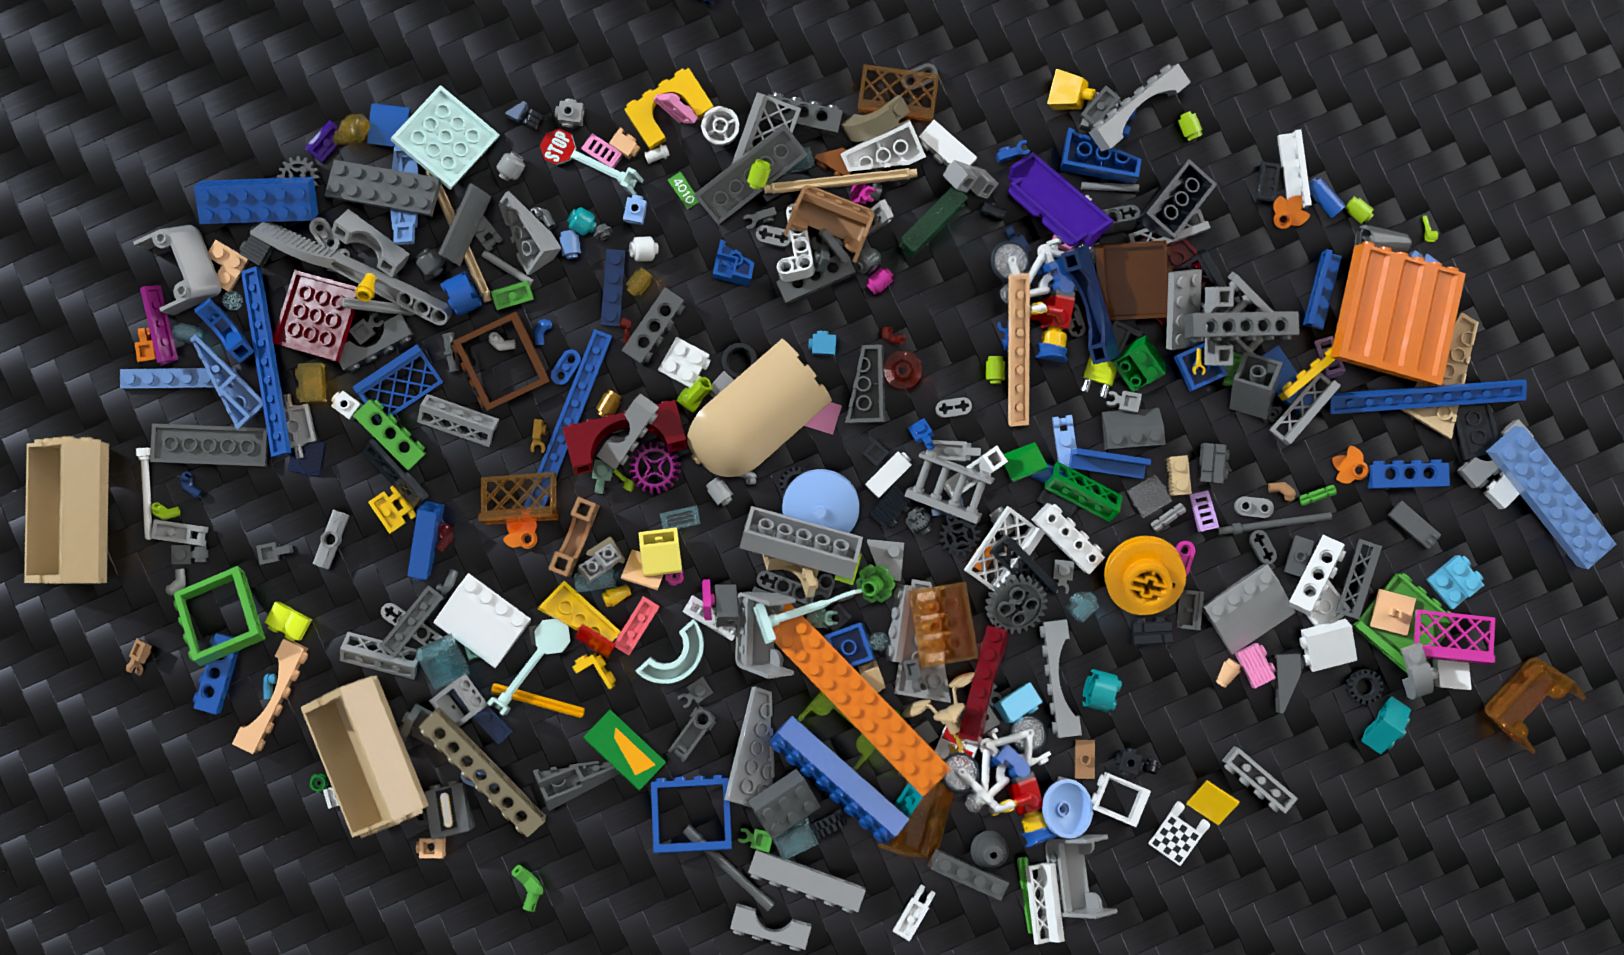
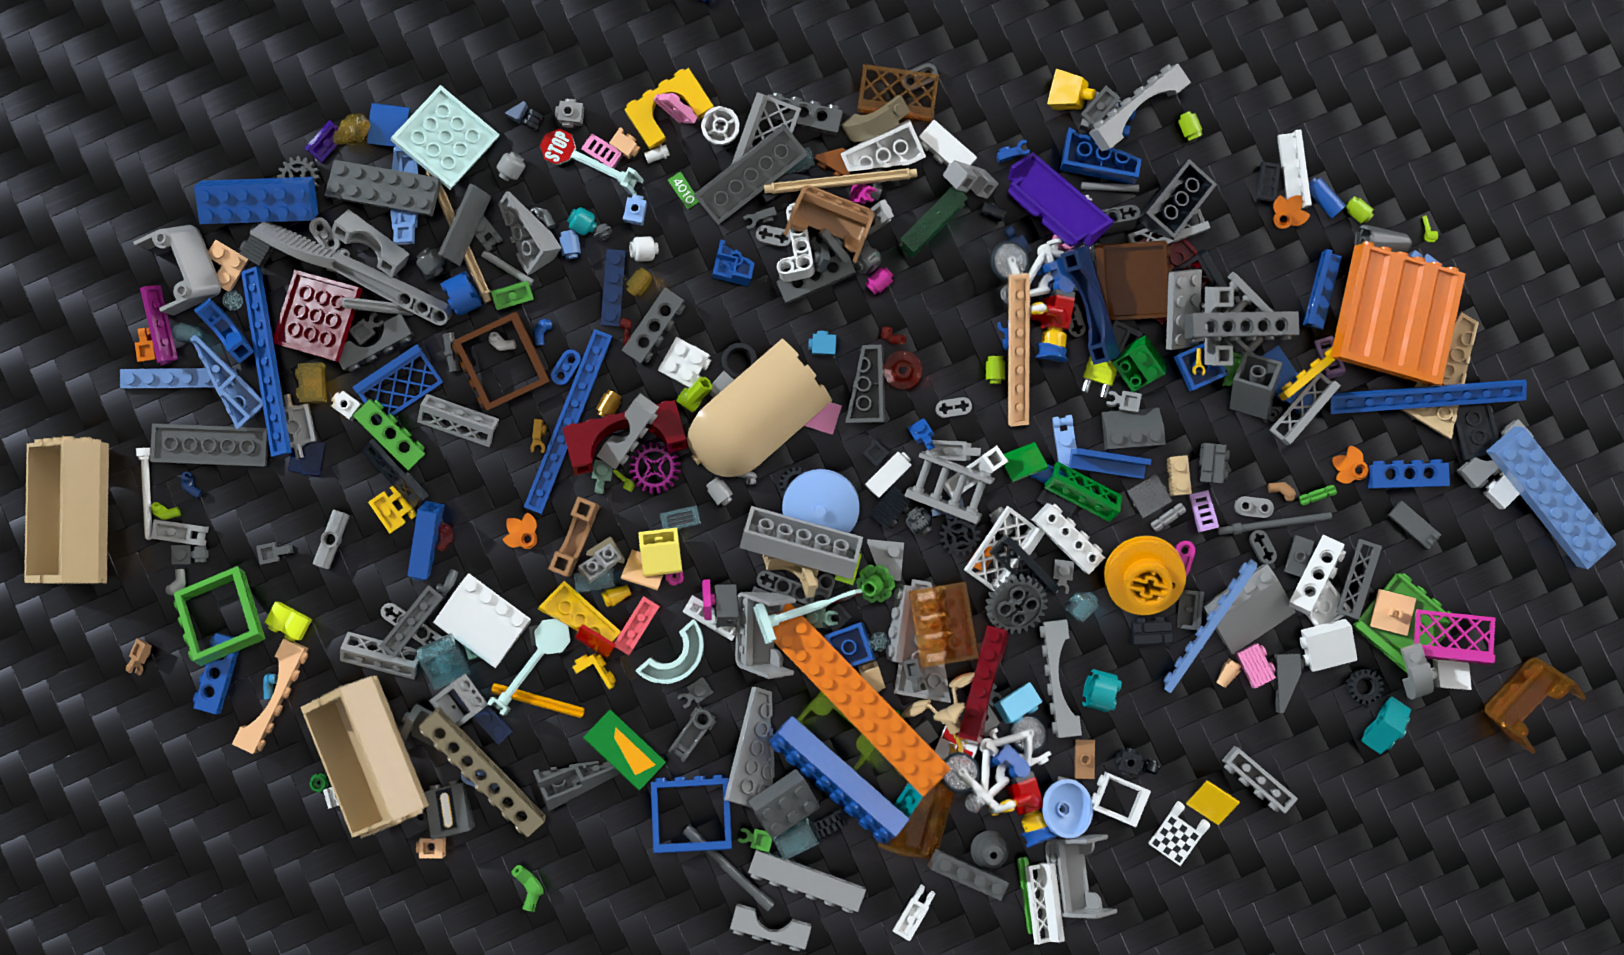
(366, 288): yellow cone -> none
(521, 514): clear orange fence -> none
(759, 174): lime brick -> none
(1214, 619): none -> medium blue plate
(1456, 581): medium azure plate -> none

